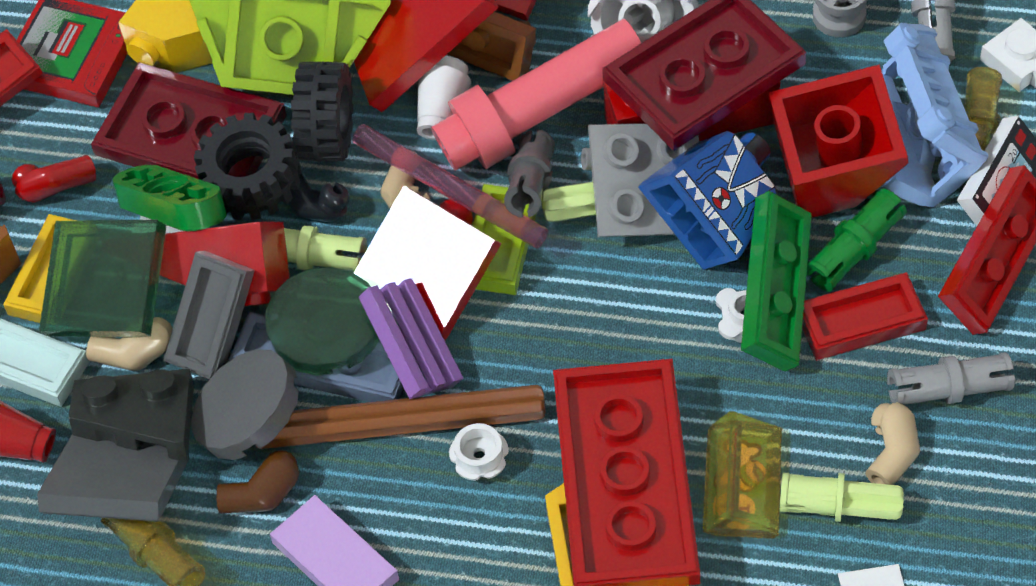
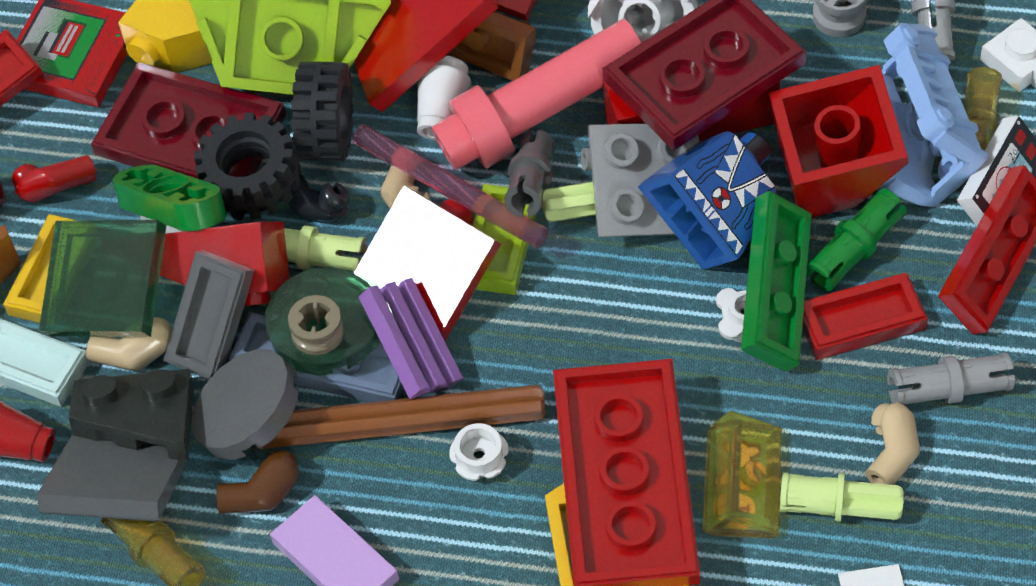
(316, 308): none -> dark tan bush

